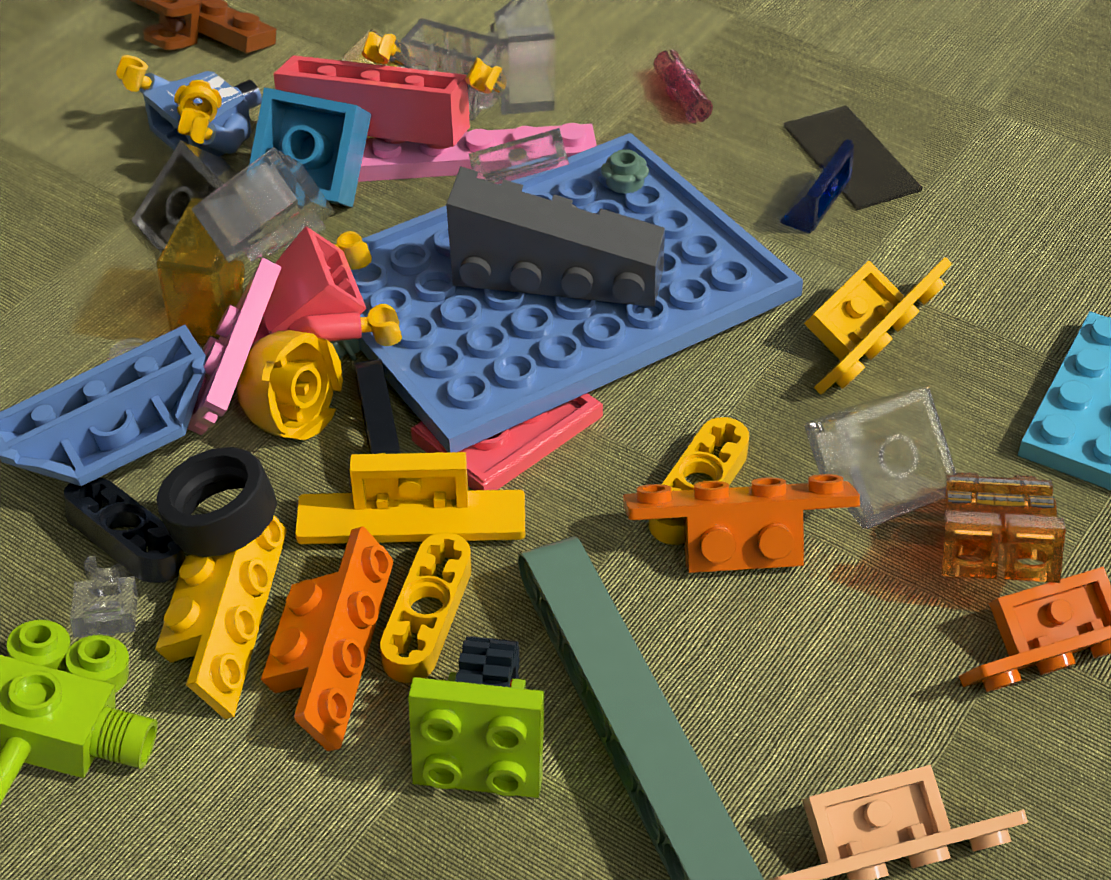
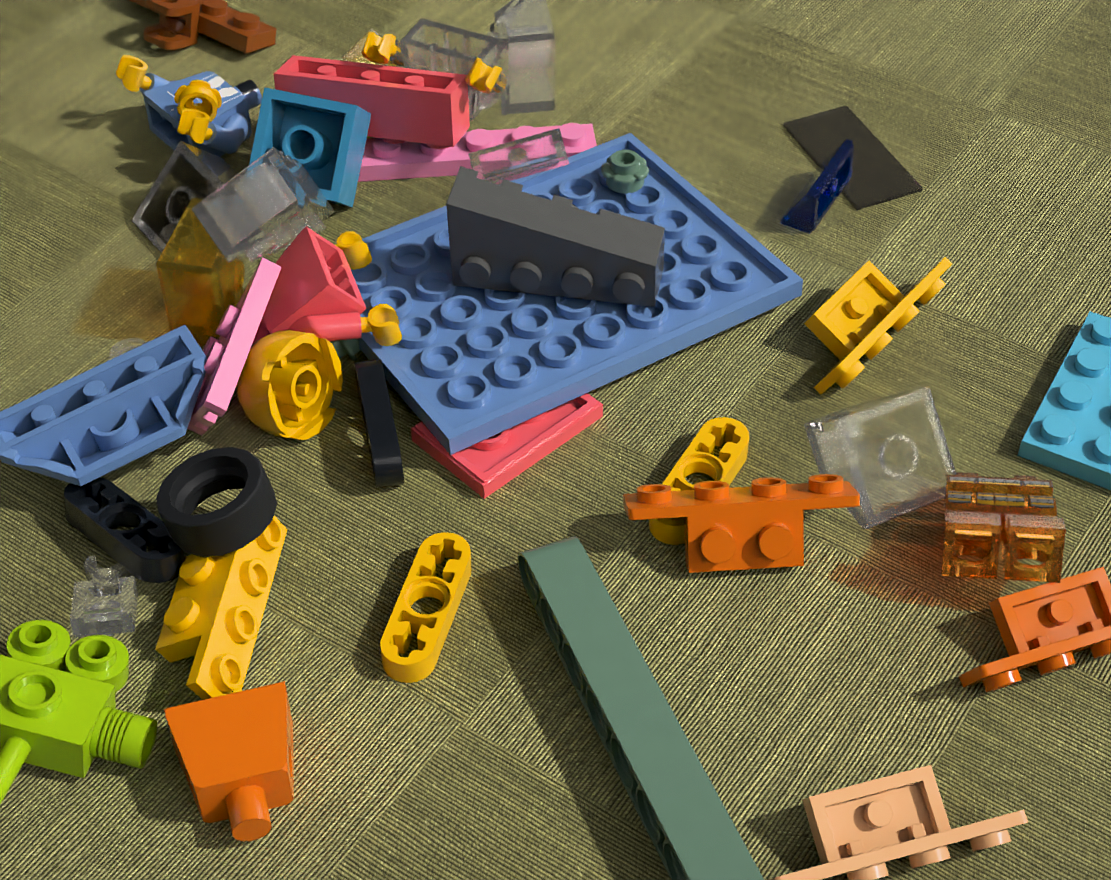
(237, 756): none -> orange torso
(328, 637): orange bracket -> none
(408, 501): yellow bracket -> none
(479, 724): lime plate -> none
(683, 86): clear pink pin -> none

